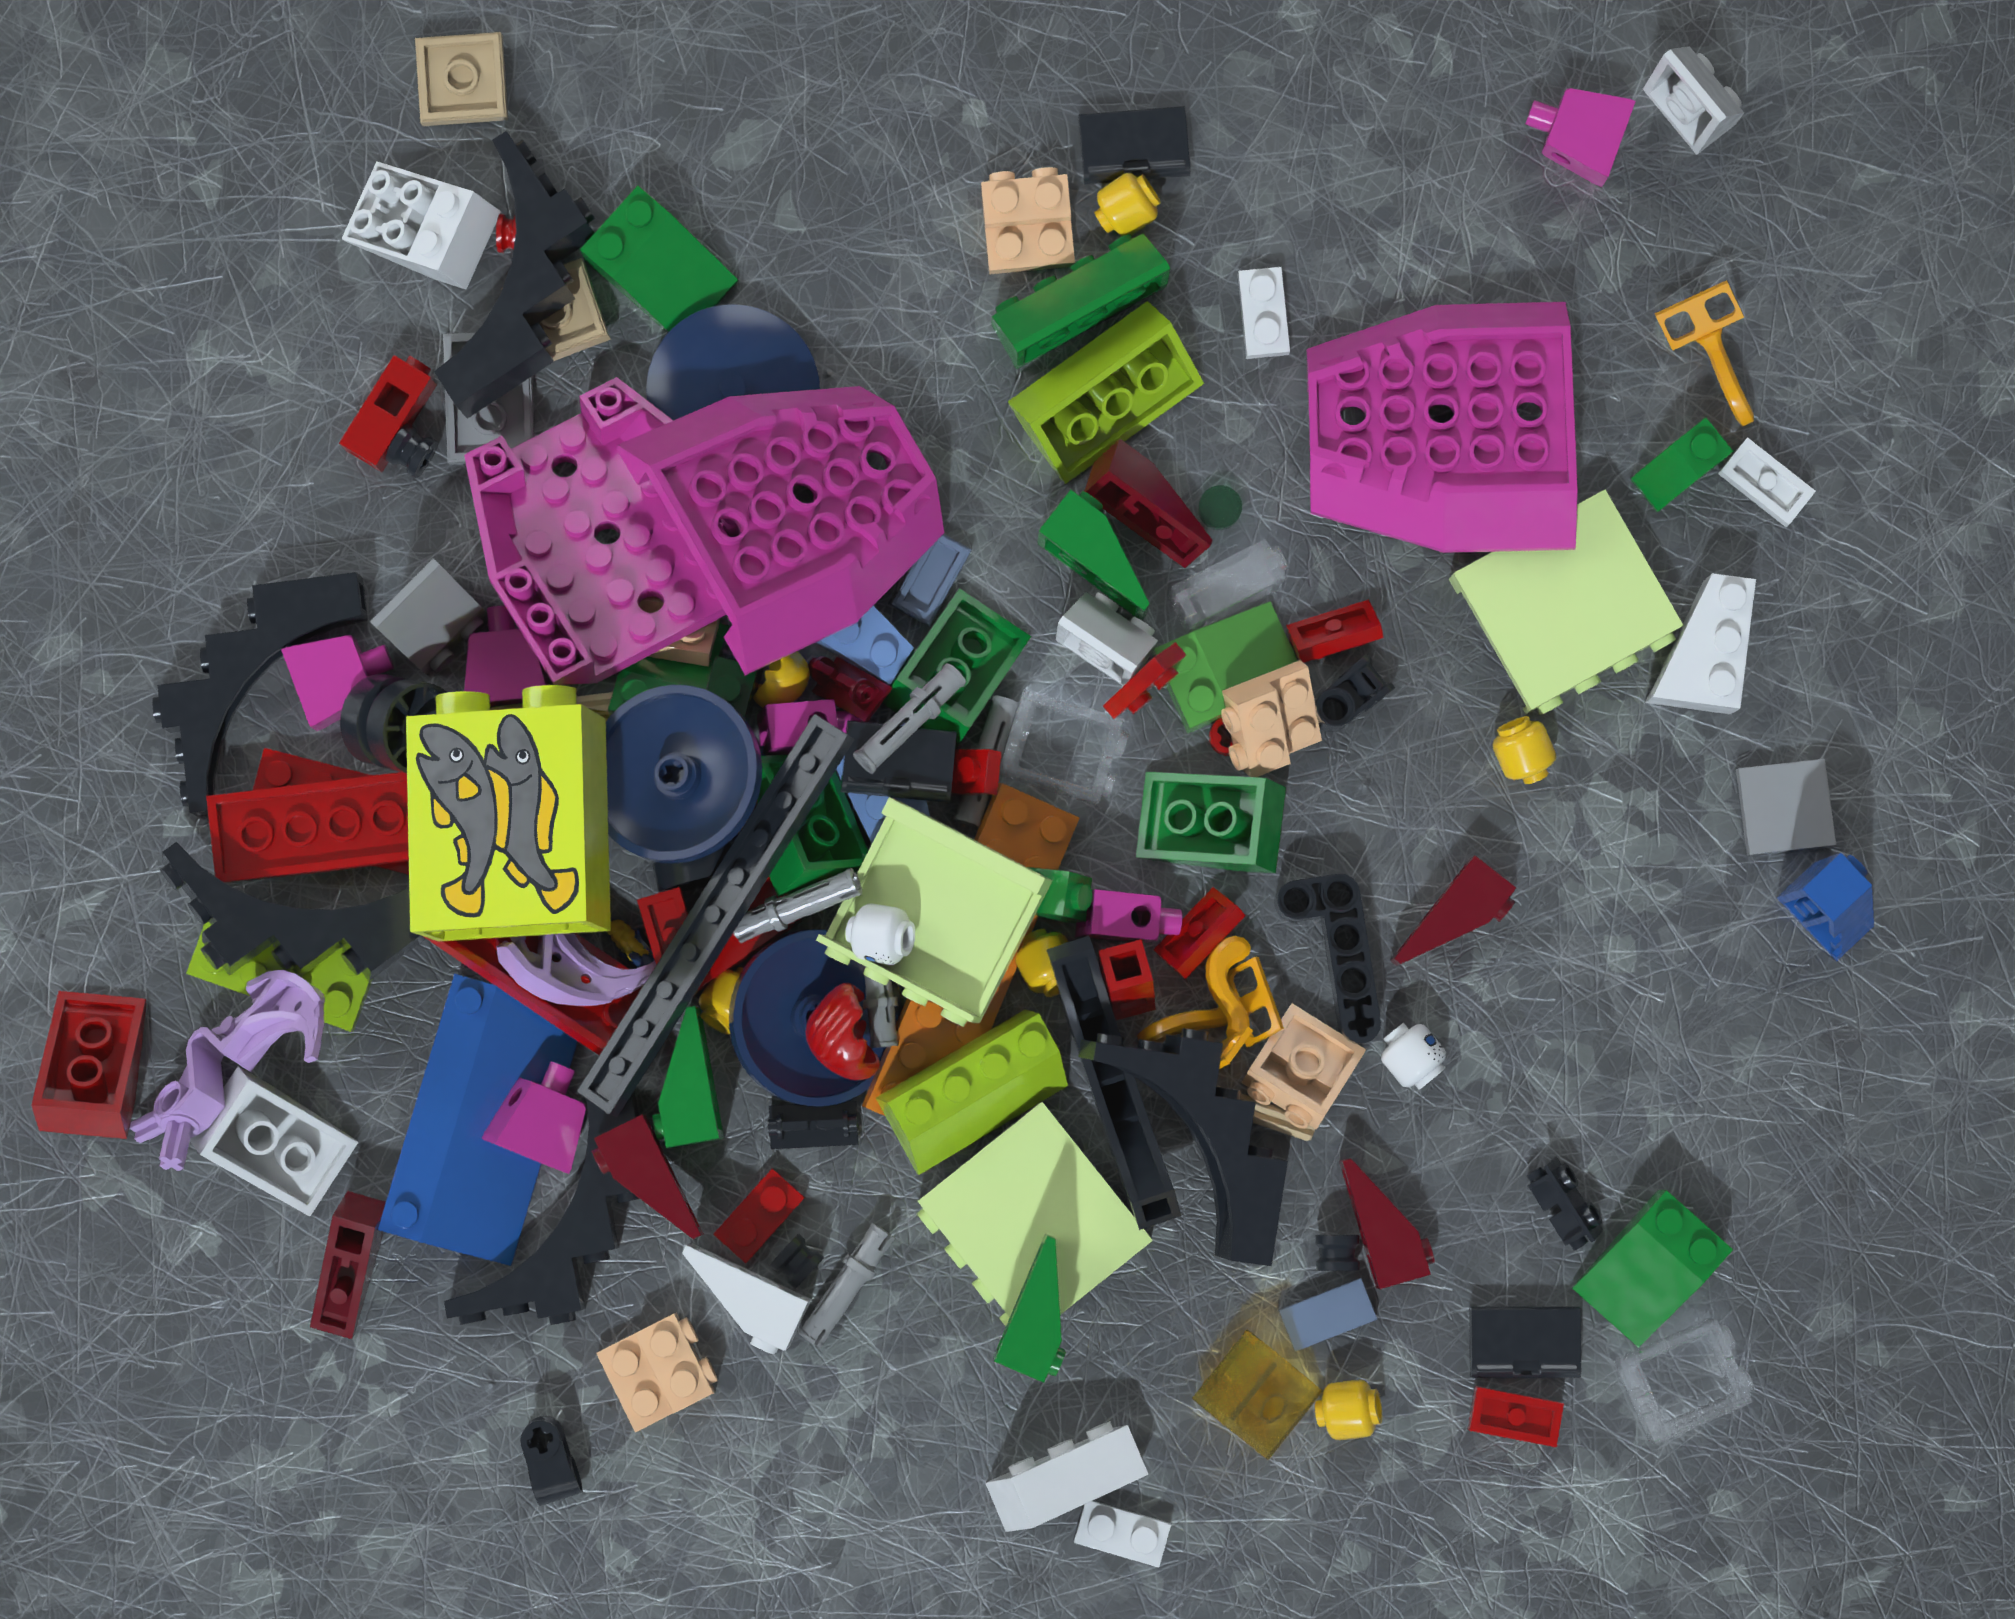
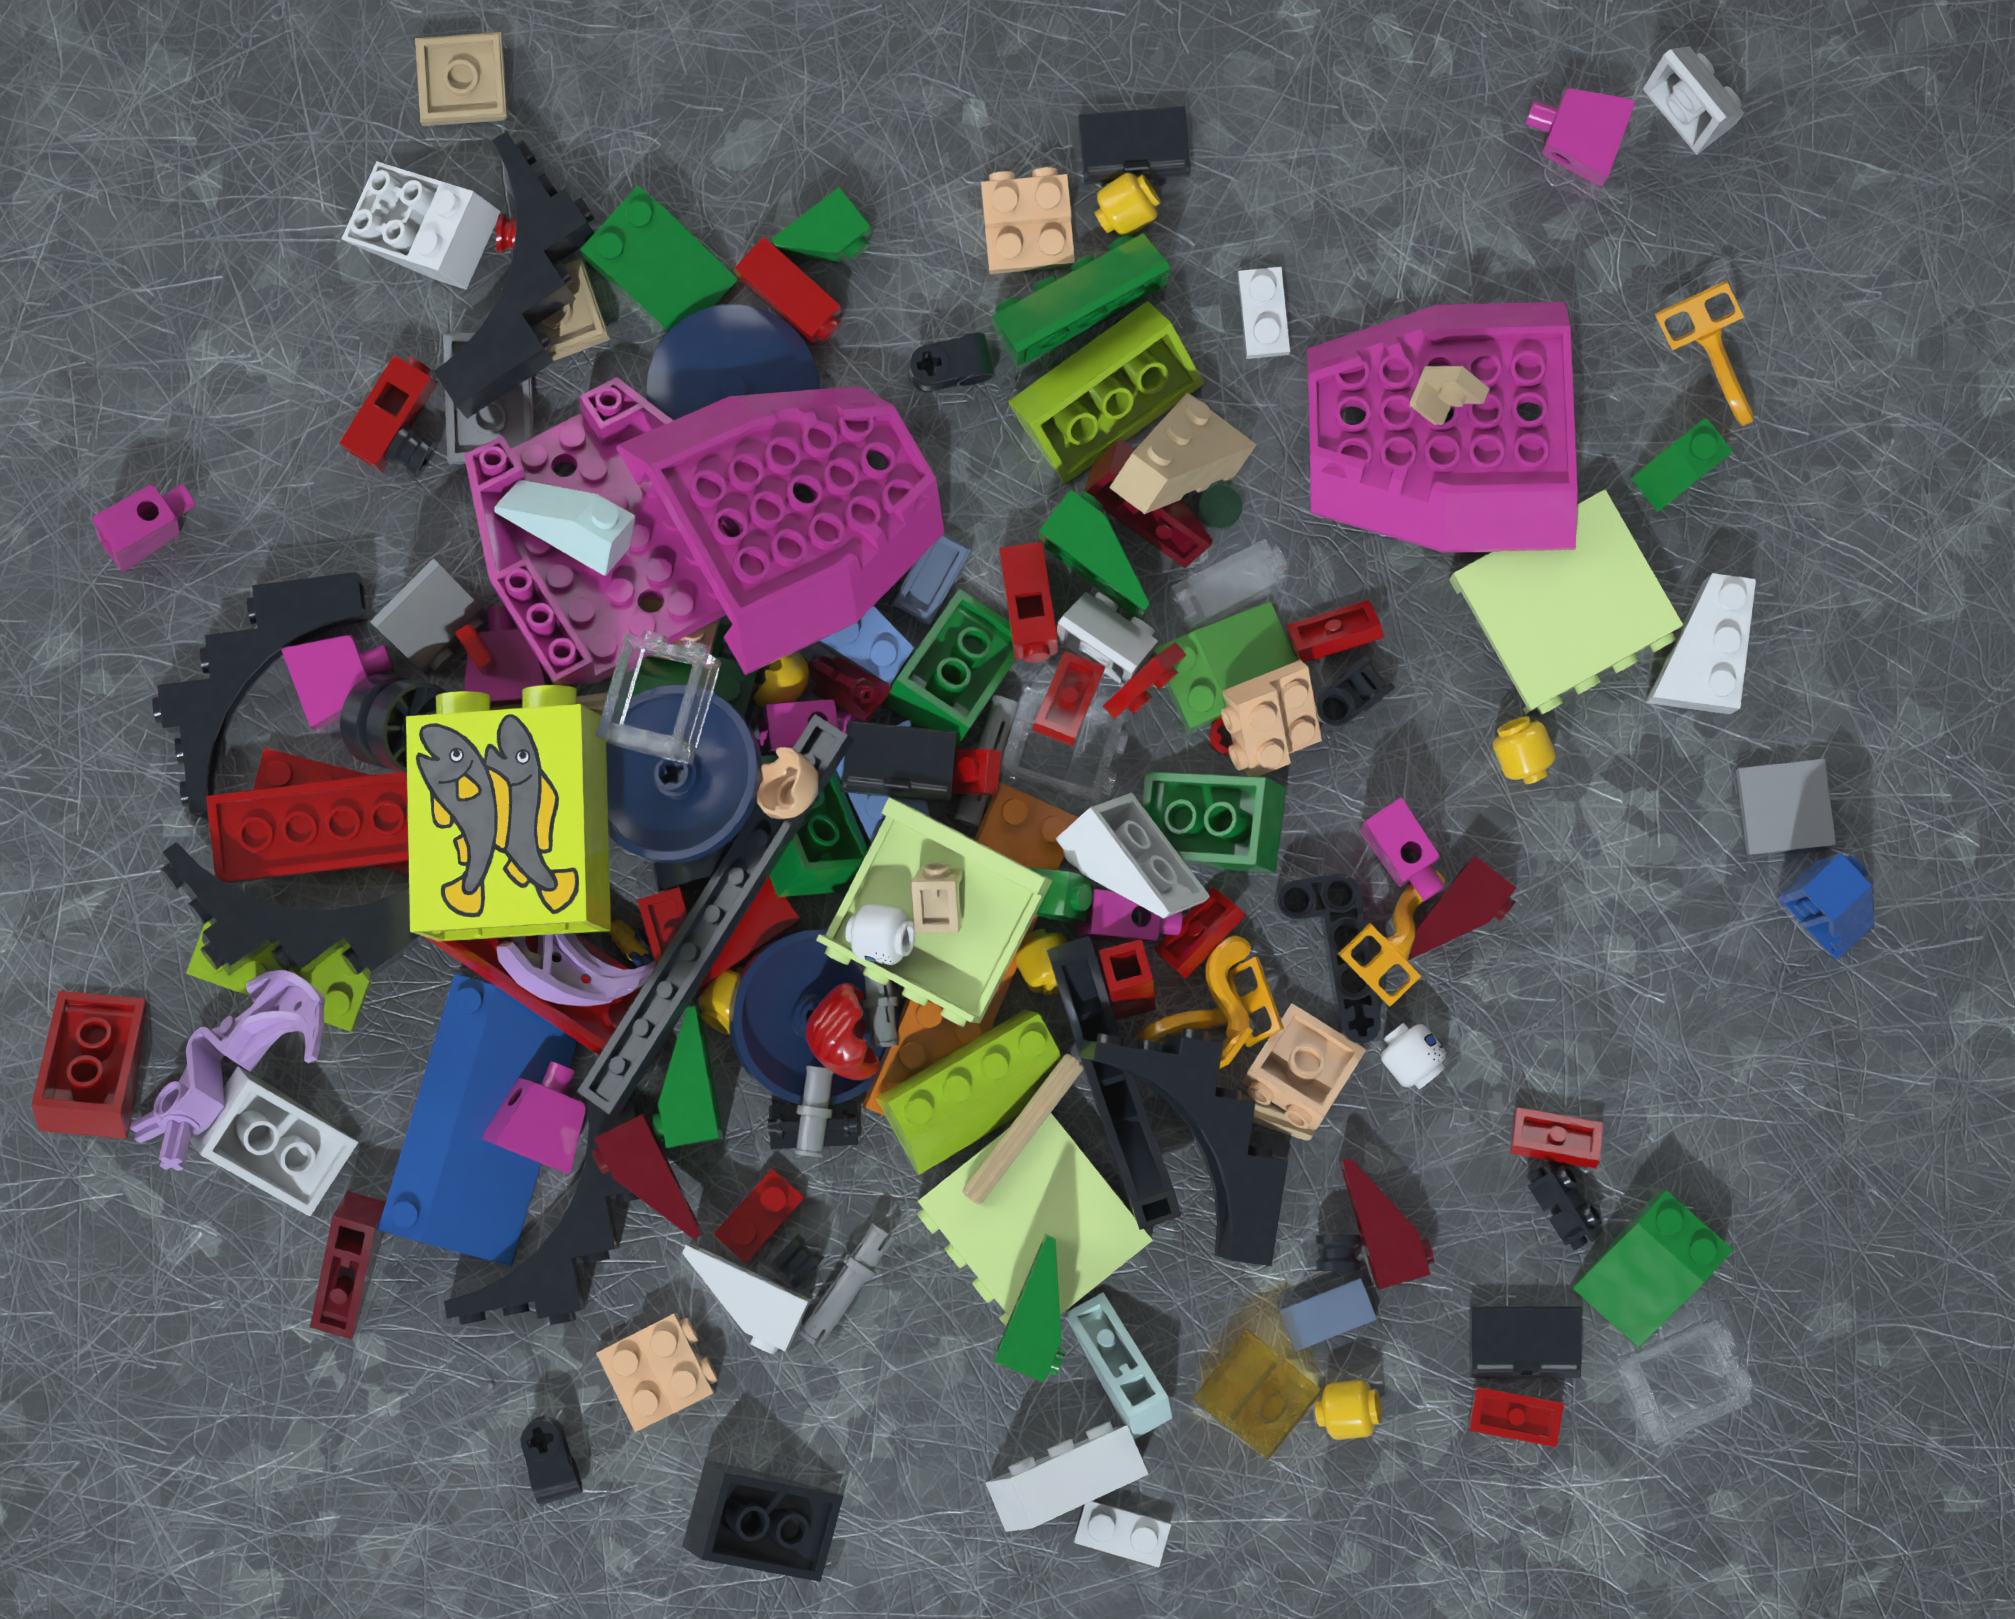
(127, 533): none -> dark pink torso
(476, 648): none -> red tile
(571, 521): none -> light aqua slope
(693, 709): none -> clear window
(761, 1522): none -> black slope
(779, 912): light grey pin -> none
(787, 785): none -> light nougat hair
(789, 292): none -> red brick
(814, 1111): none -> light grey pin
(826, 231): none -> green slope
(936, 899): none -> tan bracket
(946, 683): light grey pin -> none
(957, 363): none -> black piece
(1023, 1129): none -> tan axle
(1028, 602): none -> red brick
(1068, 698): none -> red plate
(1120, 1366): none -> light aqua slope
(1131, 856): none -> white slope
(1182, 456): none -> tan wedge
(1393, 949): none -> light orange piece
(1398, 830): none -> dark pink torso
(1446, 387): none -> tan bracket
(1556, 1138): none -> plate
(1766, 482): white plate -> none

